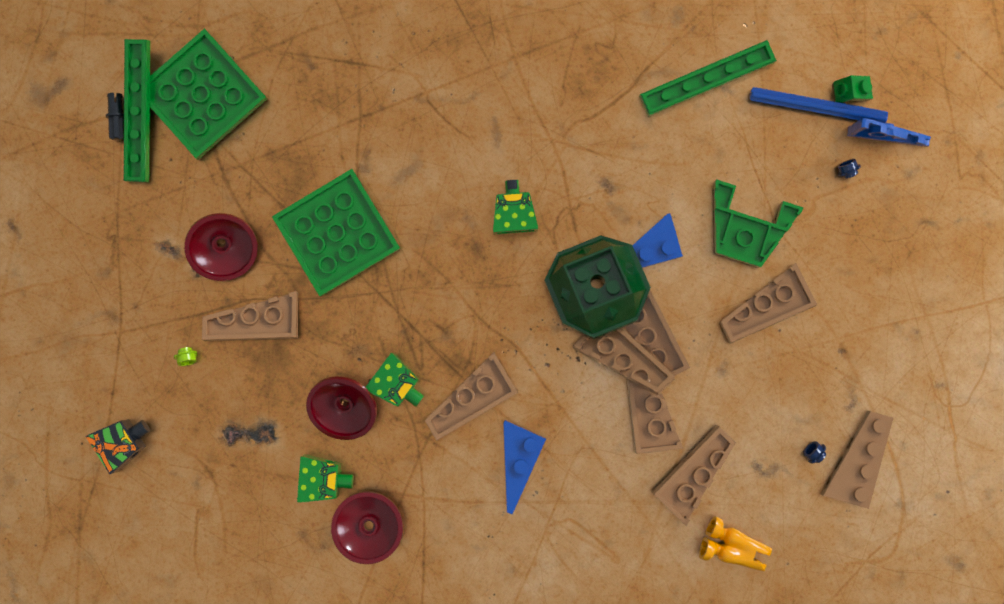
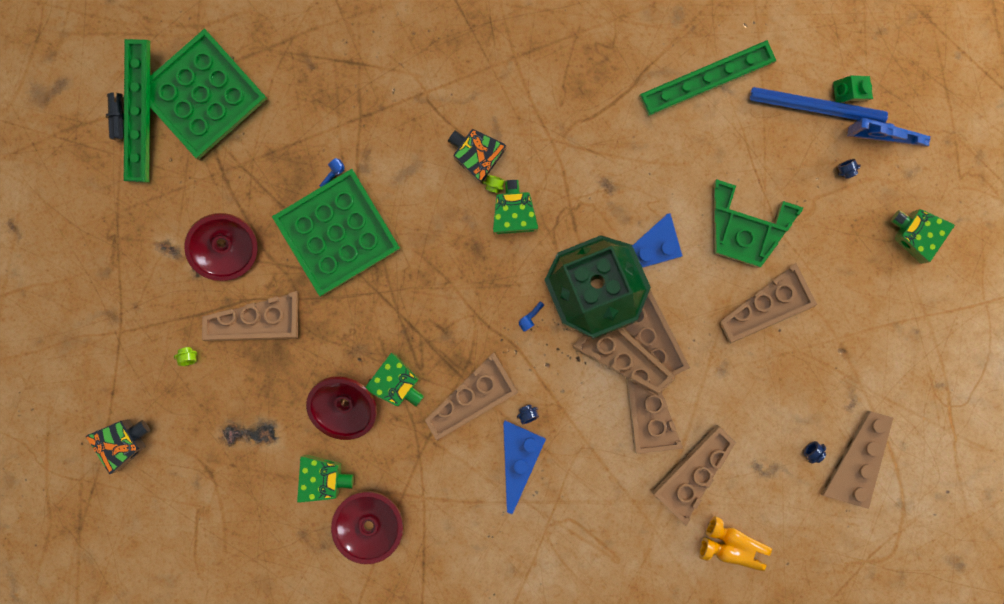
(337, 168): none -> blue hand
(476, 153): none -> torso
(494, 183): none -> lime plate
(526, 322): none -> blue hand
(527, 414): none -> dark blue plate
(921, 233): none -> green torso

